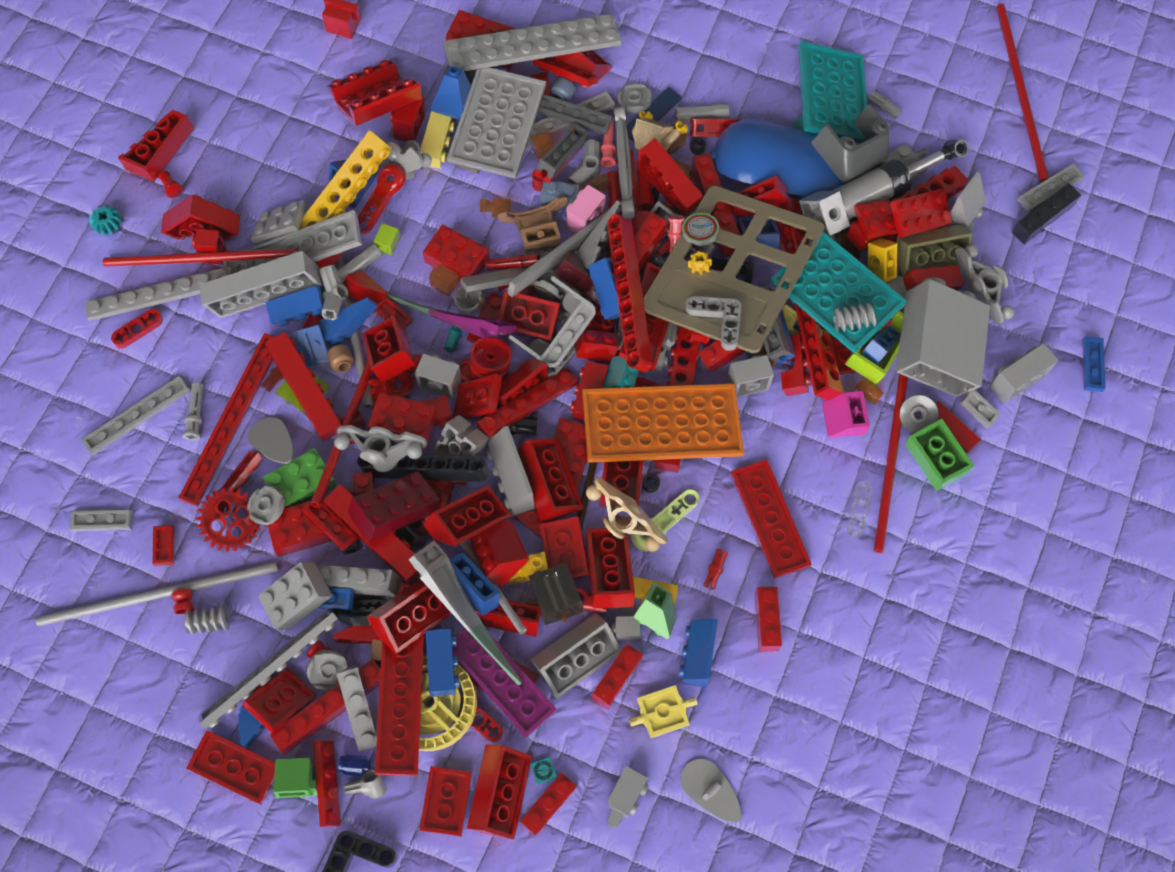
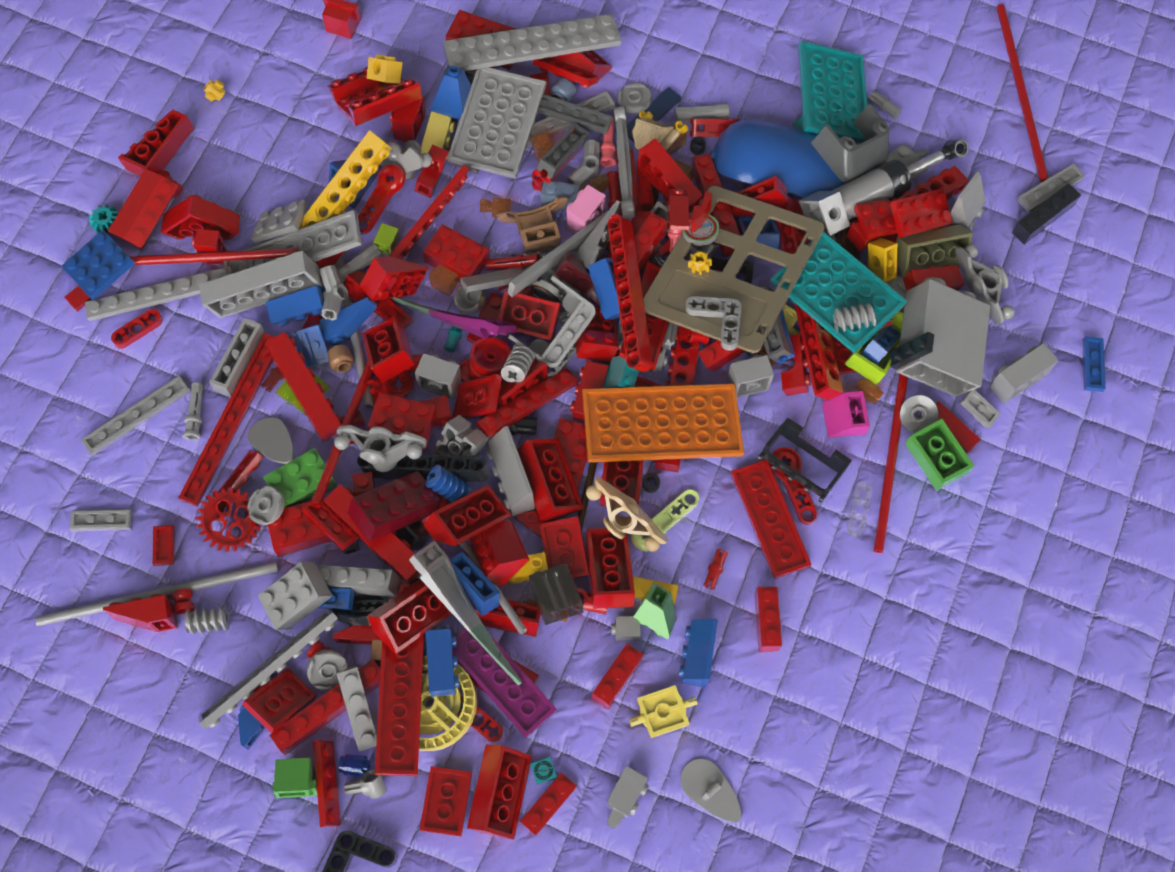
(77, 298): none -> red tile
(98, 264): none -> blue plate
(143, 208): none -> red slope
(149, 613): none -> red slope
(214, 90): none -> yellow gear
(233, 767): red plate -> none
(237, 357): none -> light grey brick
(384, 69): none -> yellow brick
(392, 278): none -> red slope
(430, 175): none -> red brick
(430, 214): none -> red plate
(446, 484): none -> blue piece
(517, 363): none -> light grey piece
(576, 655): light grey slope -> none
(678, 209): none -> red slope
(700, 212): none -> red slope
(792, 431): none -> black hinge
(794, 486): none -> red beam
(912, 350): none -> black plate

